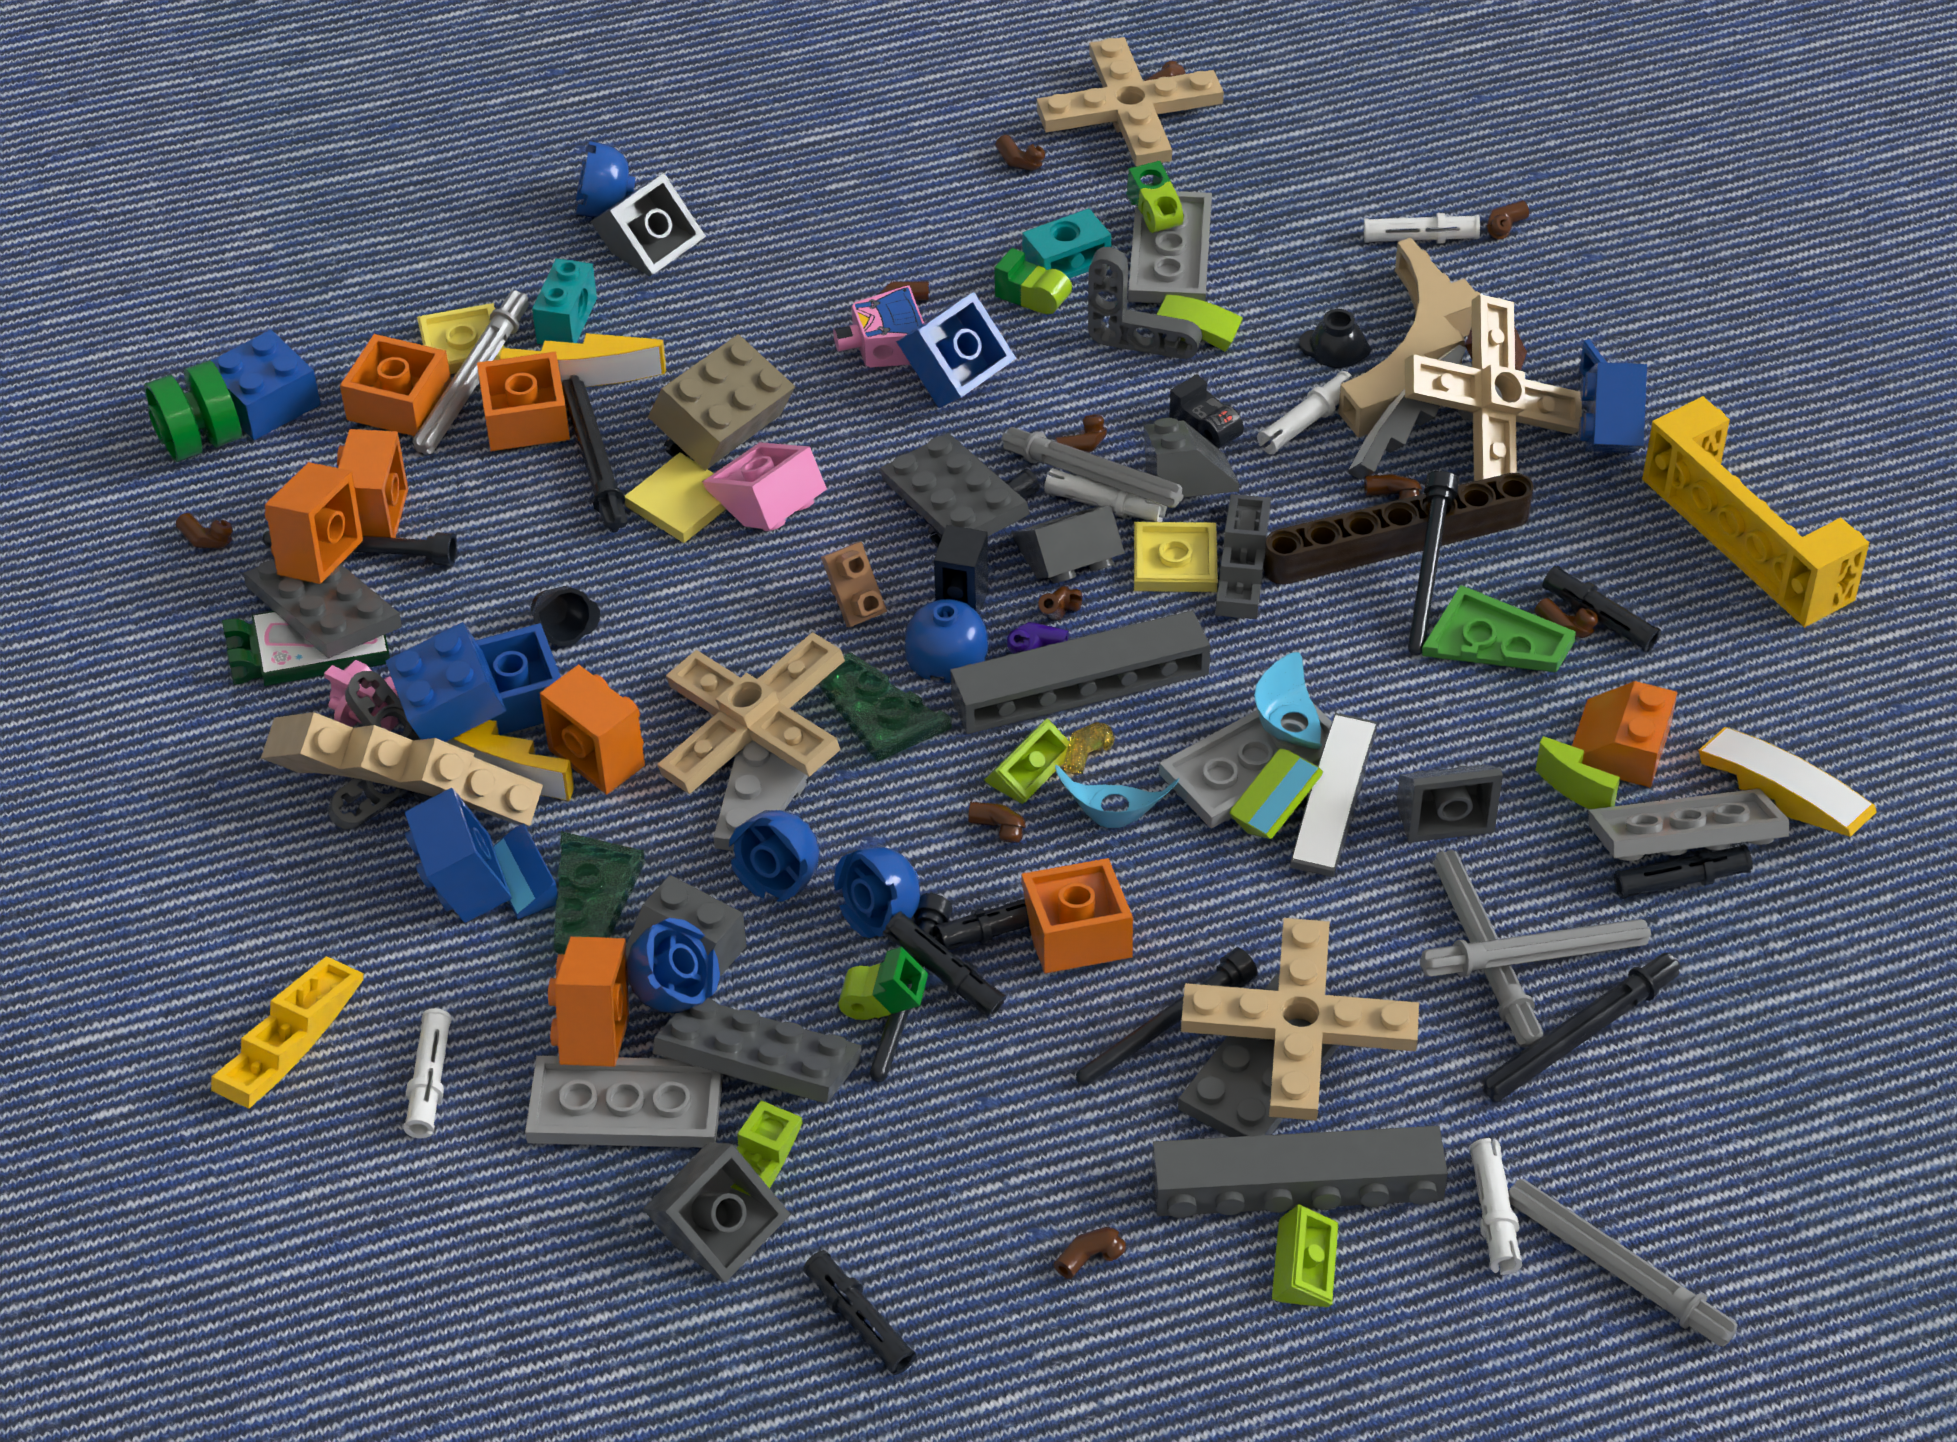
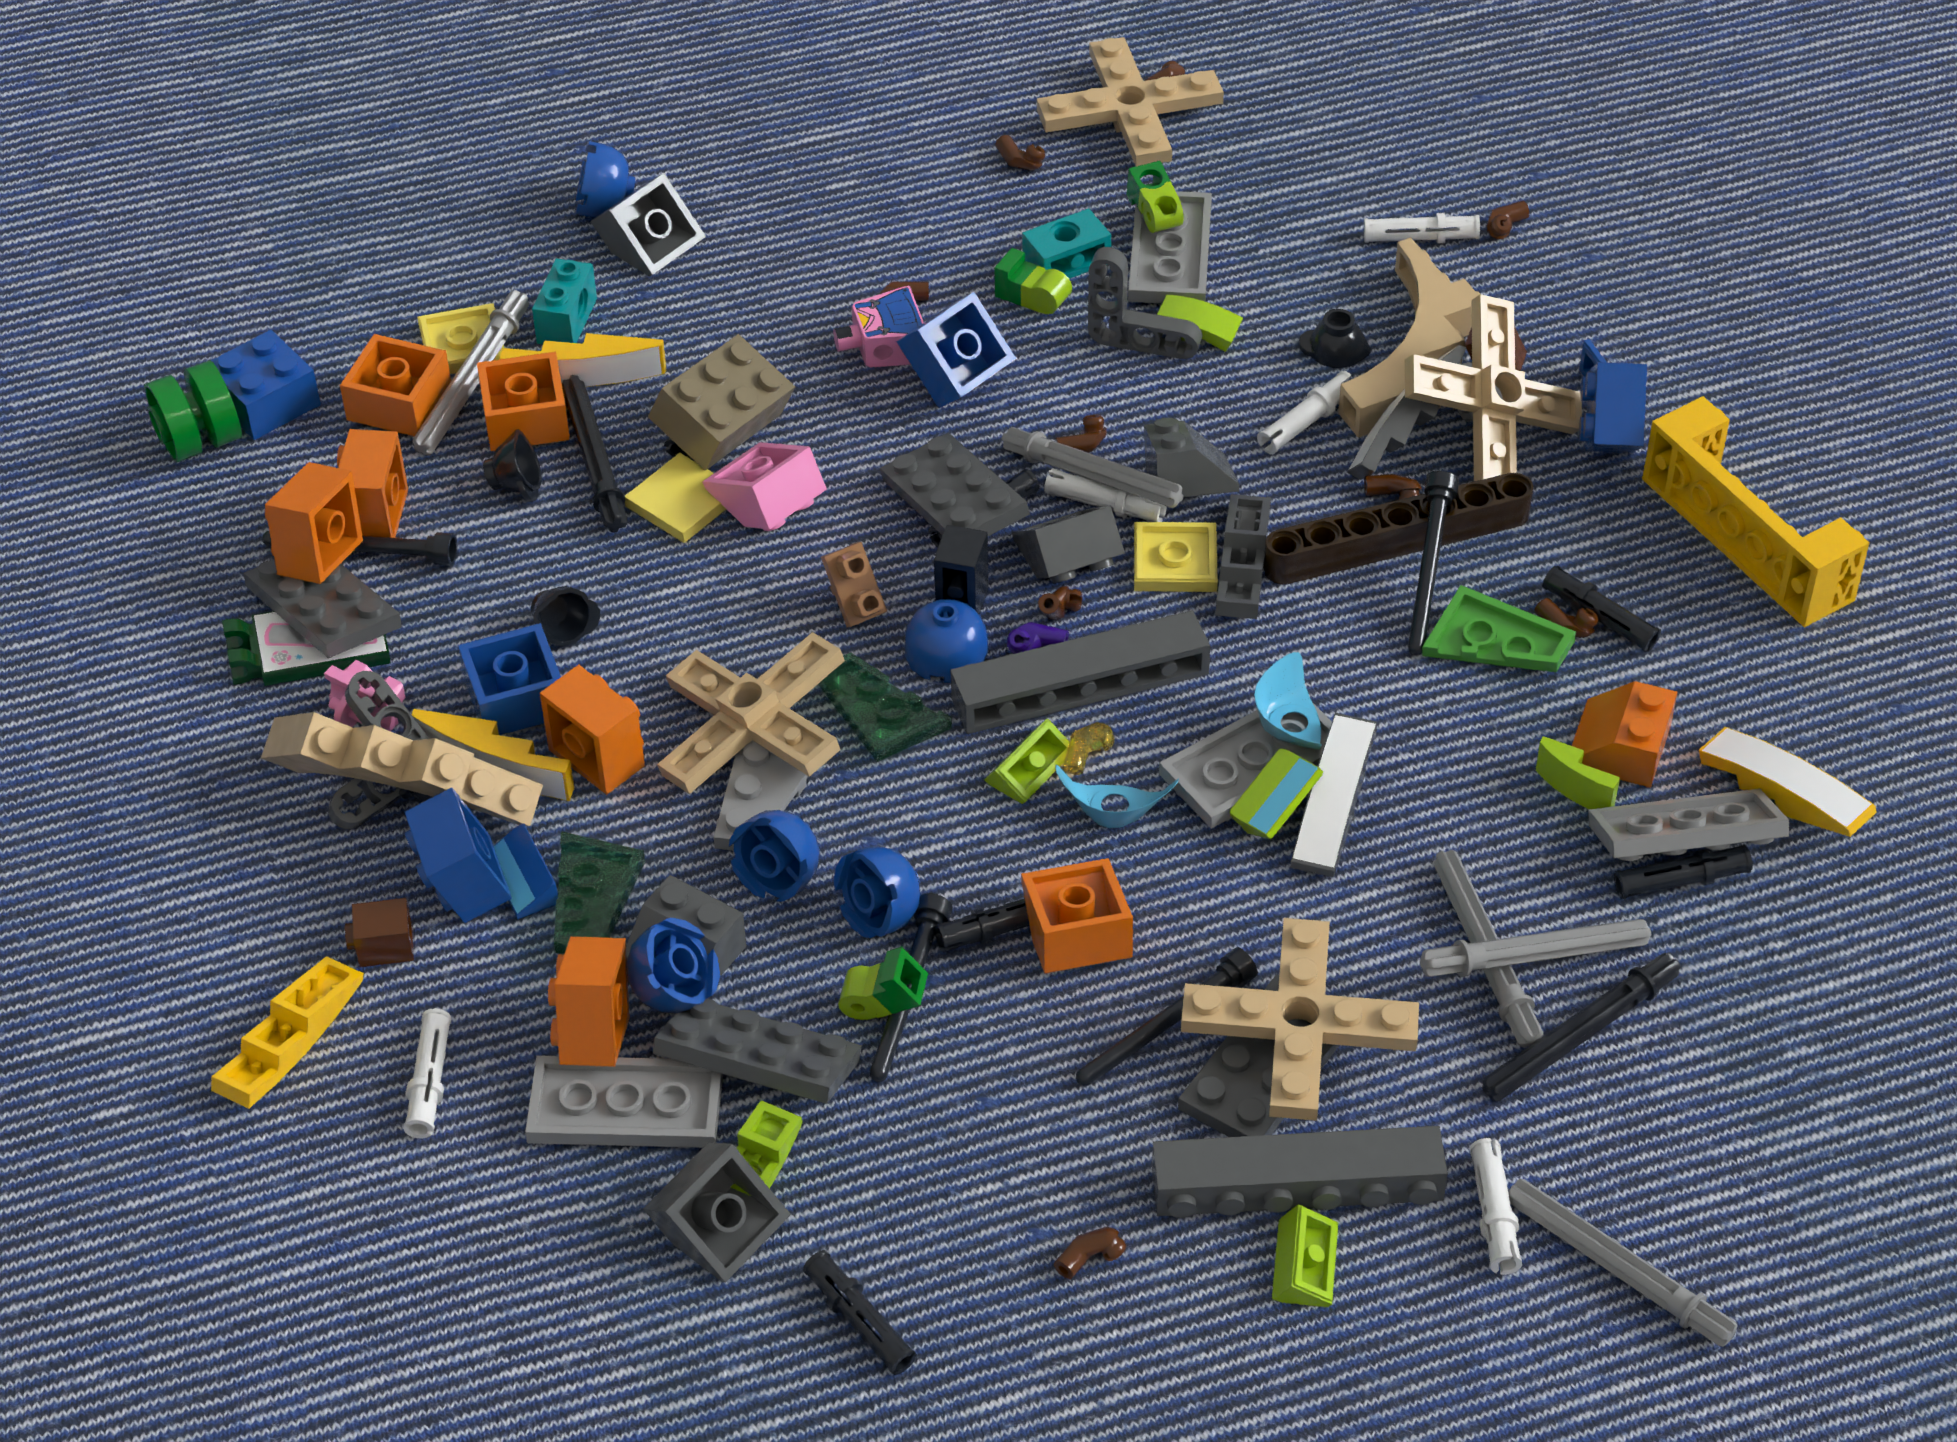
(200, 537): reddish brown arm -> none
(381, 932): none -> reddish brown brick
(445, 685): blue brick -> none
(515, 467): none -> black piece
(958, 976): black pin -> none
(998, 815): reddish brown arm -> none
(1204, 412): black leg -> none
(1449, 802): dark grey slope -> none

